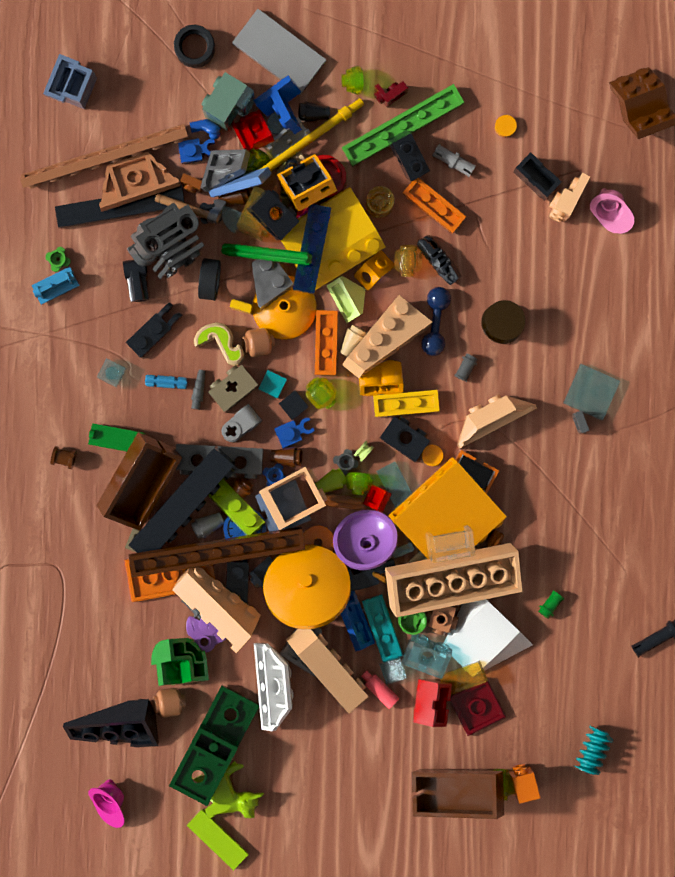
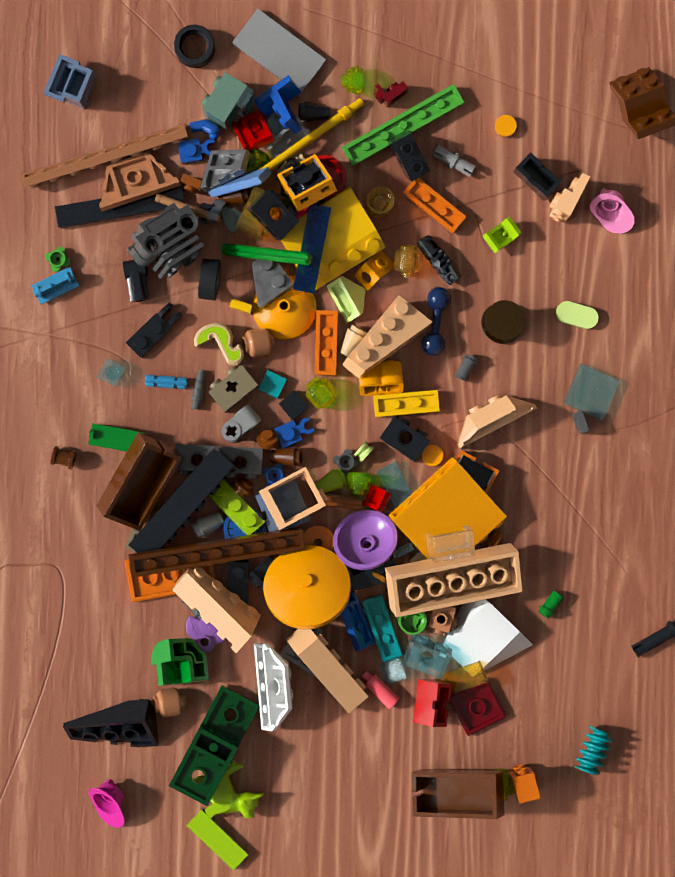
(267, 439): none -> dark orange plate
(502, 234): none -> lime bracket
(576, 315): none -> yellowish green tile

